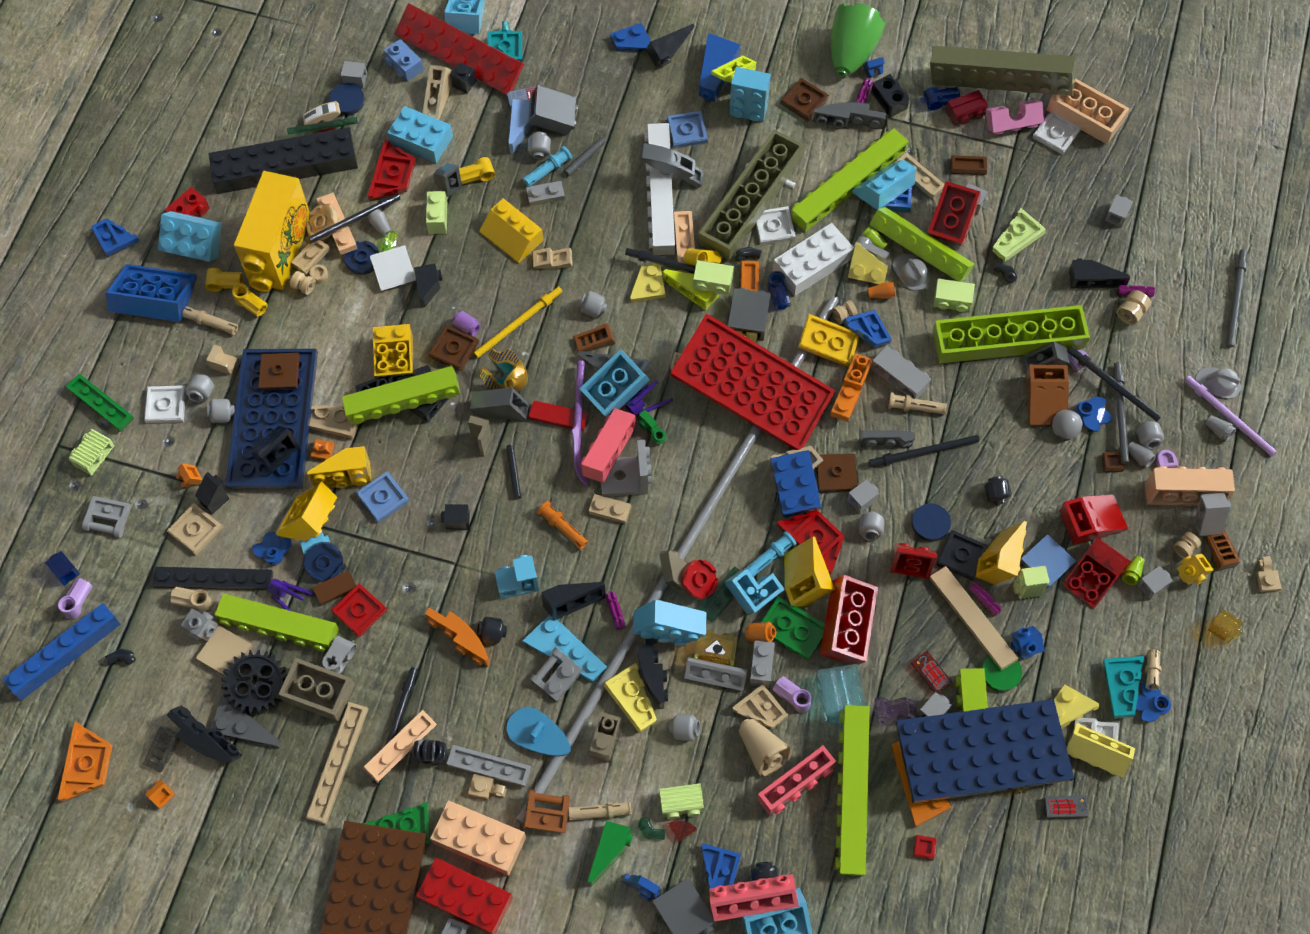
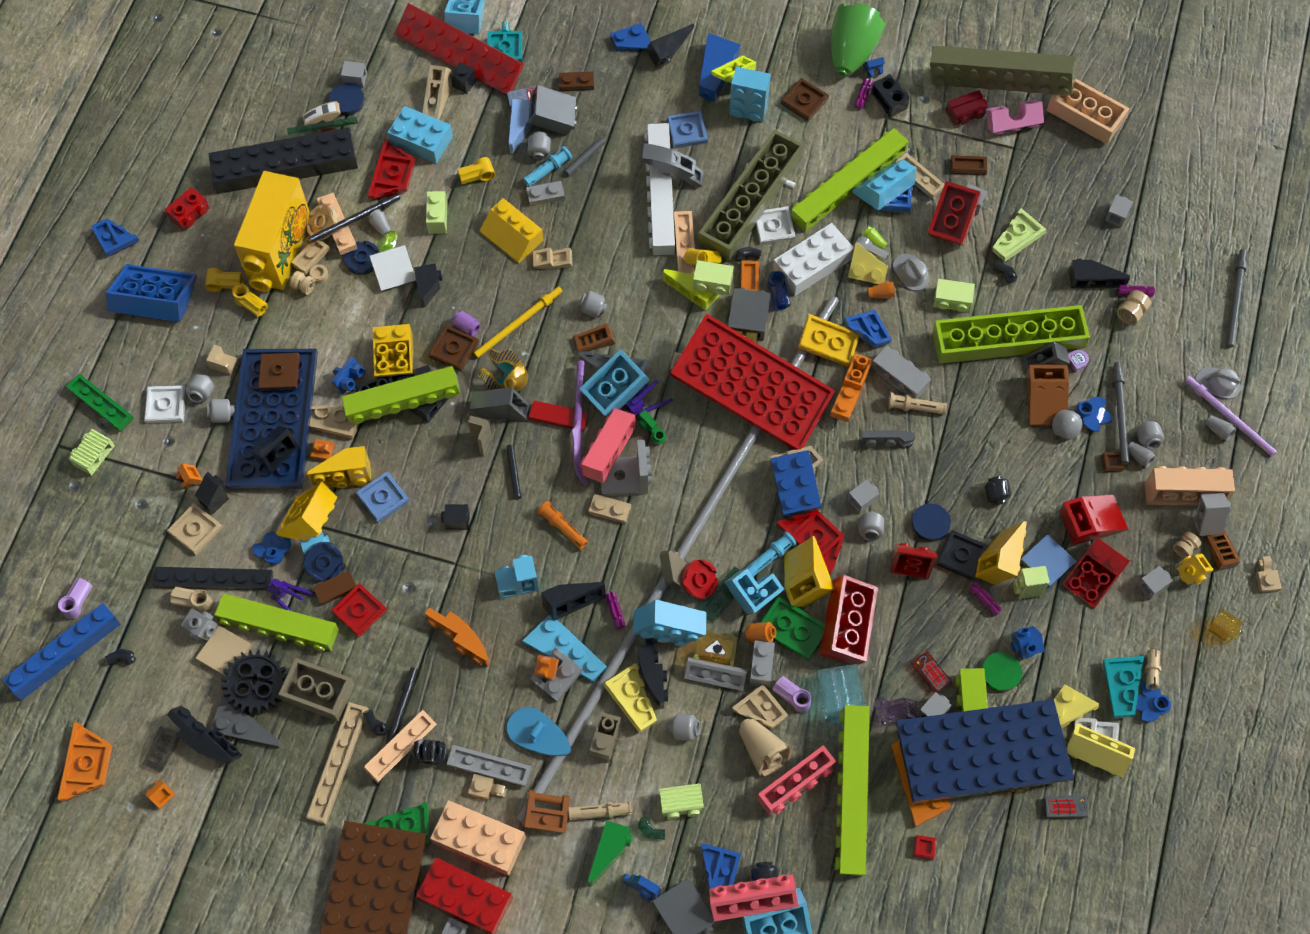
(62, 568): clear blue brick -> none
(107, 510): light grey plate -> none
(189, 236): medium azure brick -> none
(202, 317): tan pin -> none
(339, 654): light grey piece -> none
(346, 375): none -> blue hips
(373, 724): none -> black arm
(403, 60): medium blue brick -> none
(448, 178): dark grey slope -> none
(491, 630): black head -> none
(546, 667): none -> orange tile
(576, 81): none -> reddish brown plate
(645, 256): black bar -> none
(648, 284): light yellow wing -> none
(682, 829): clear red tile -> none
(837, 473): reddish brown plate -> none
(846, 310): tan wheel -> none
(849, 112): dark grey slope -> none
(888, 459): black bar -> none
(922, 244): lime brick -> none
(936, 98): clear blue piece -> none
(973, 618): tan tile -> none
(1056, 133): white tile -> none
(1085, 361): black bar -> none
(1132, 573): lime cone -> none
(1167, 459): lavender tile -> none

